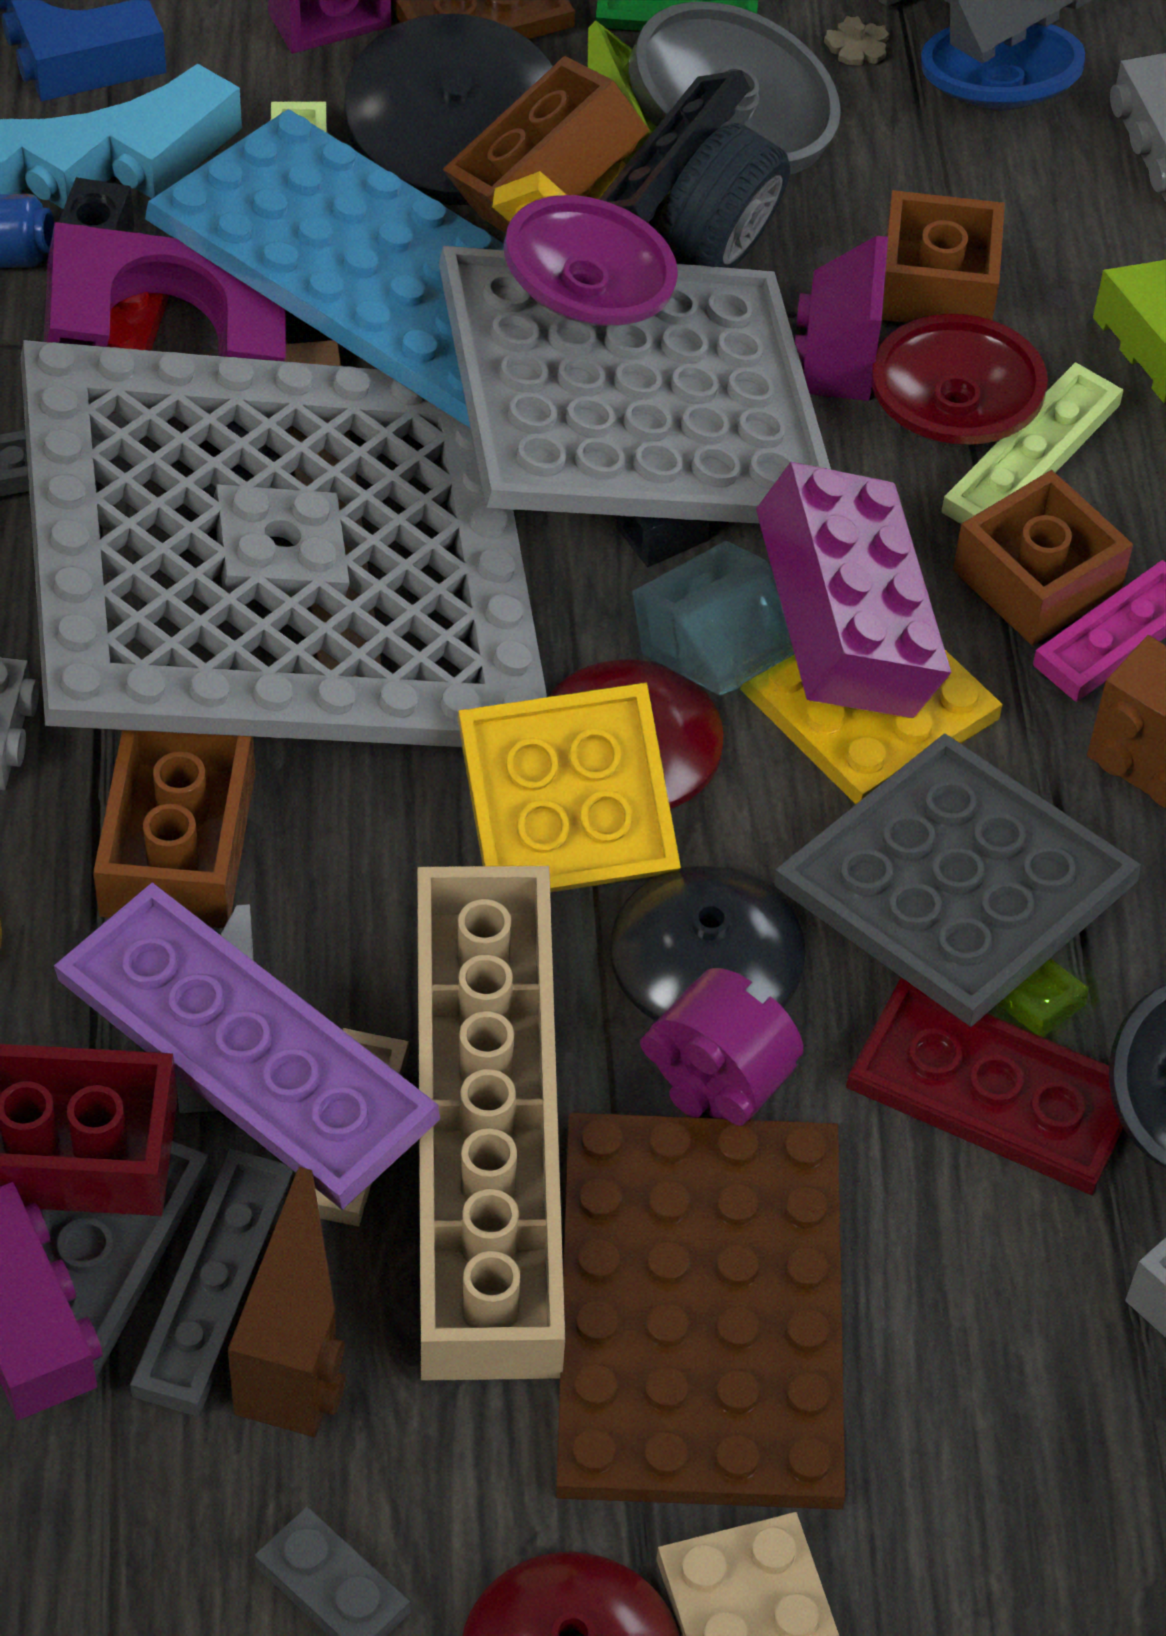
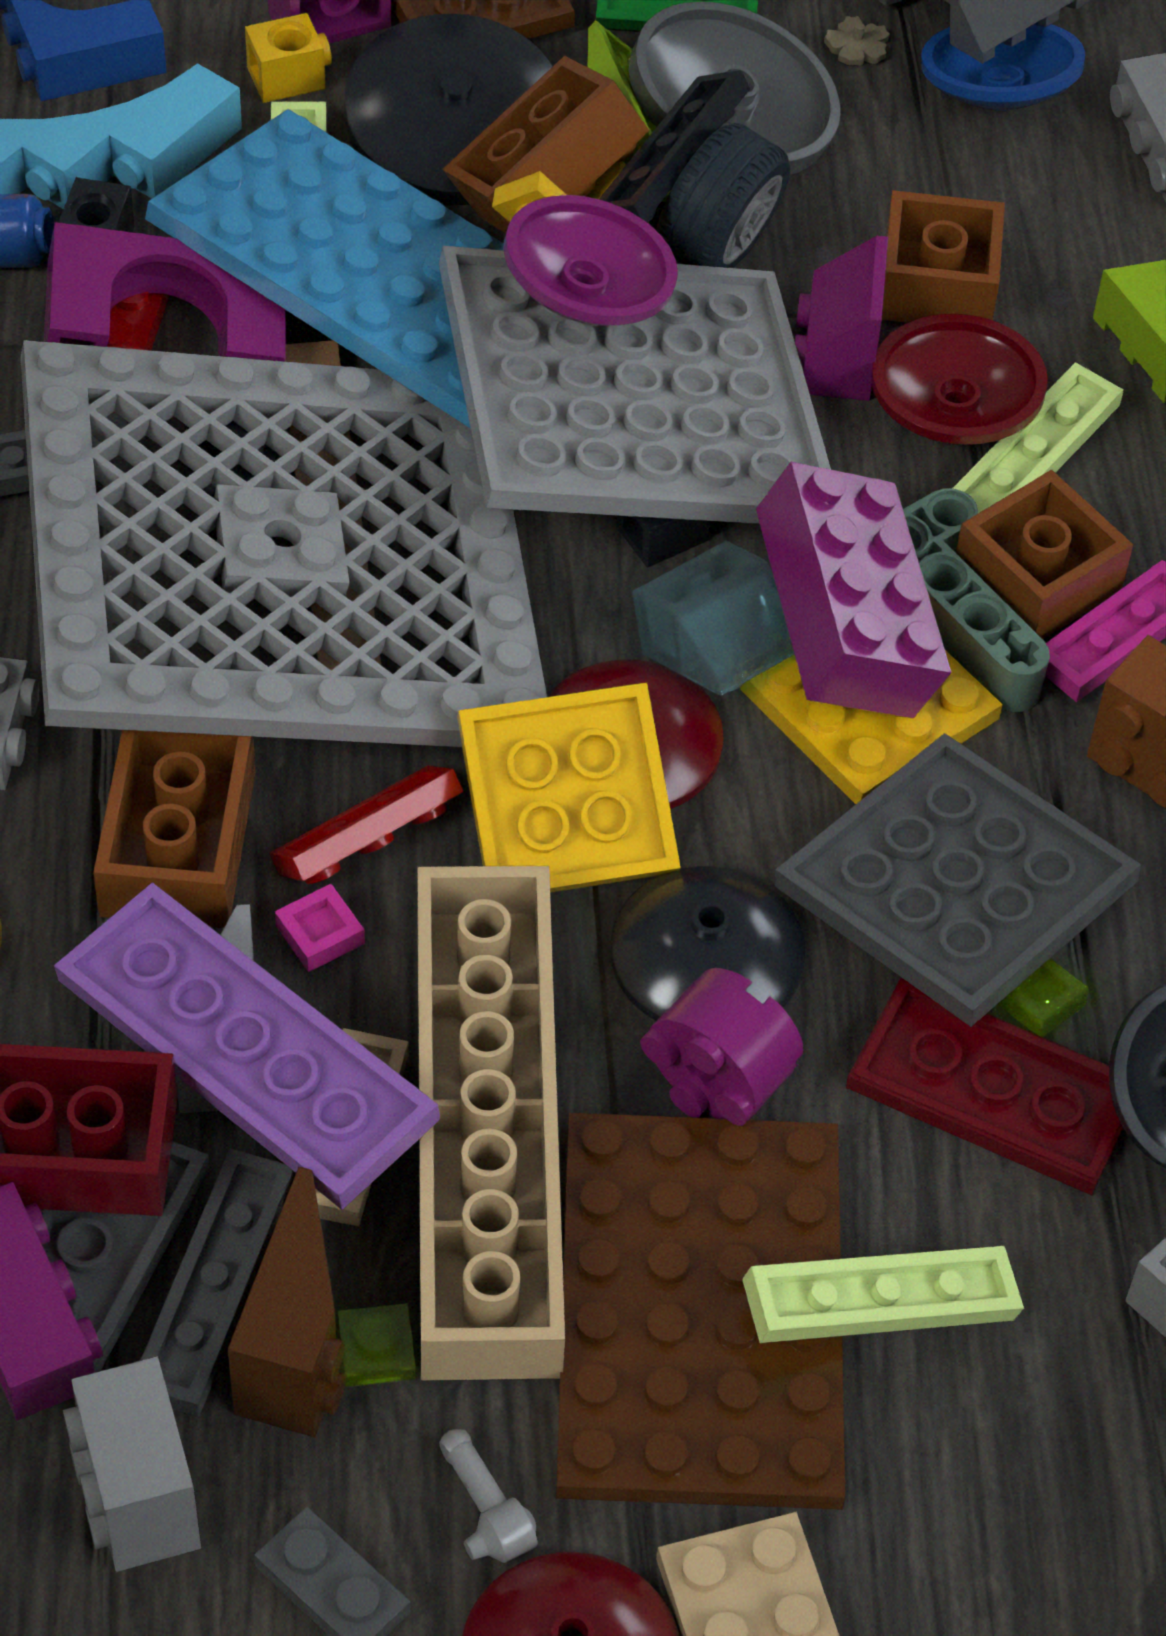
(132, 1465): none -> light grey brick
(286, 57): none -> yellow brick
(319, 927): none -> dark pink plate
(367, 824): none -> red plate
(377, 1345): none -> clear neon green plate
(503, 1525): none -> light grey piece
(882, 1293): none -> yellowish green plate
(970, 616): none -> sand green beam

